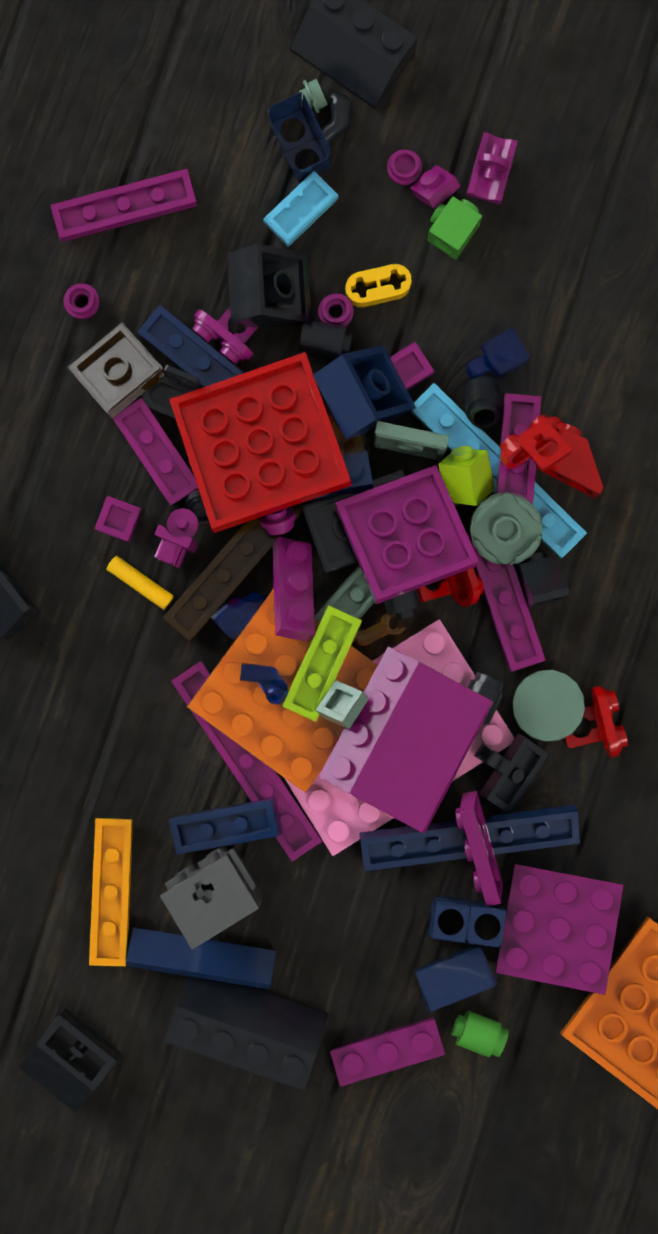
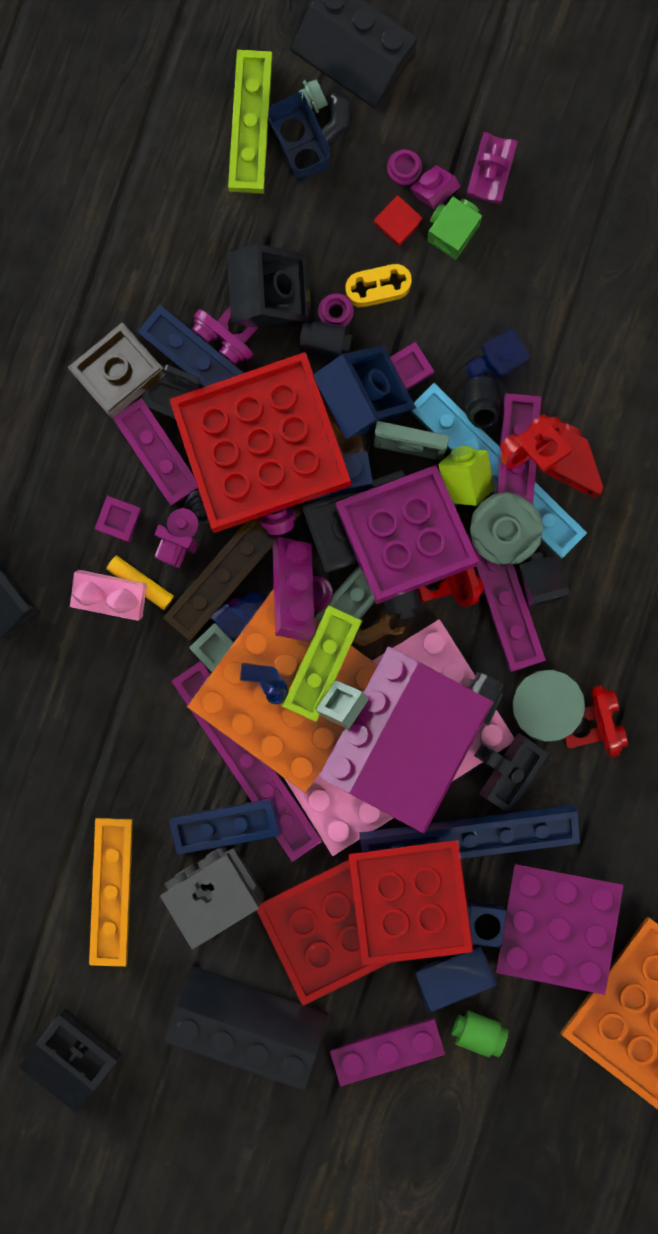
(77, 291): magenta plate -> none
(108, 595): none -> bright pink tile
(123, 205): magenta plate -> none
(207, 961): dark blue tile -> none
(212, 646): none -> sand green plate
(250, 121): none -> lime plate
(300, 208): medium azure plate -> none
(317, 933): none -> red plate
(322, 593): none -> magenta plate
(398, 220): none -> red tile
(410, 903): none -> red plate
(479, 848): magenta plate -> none

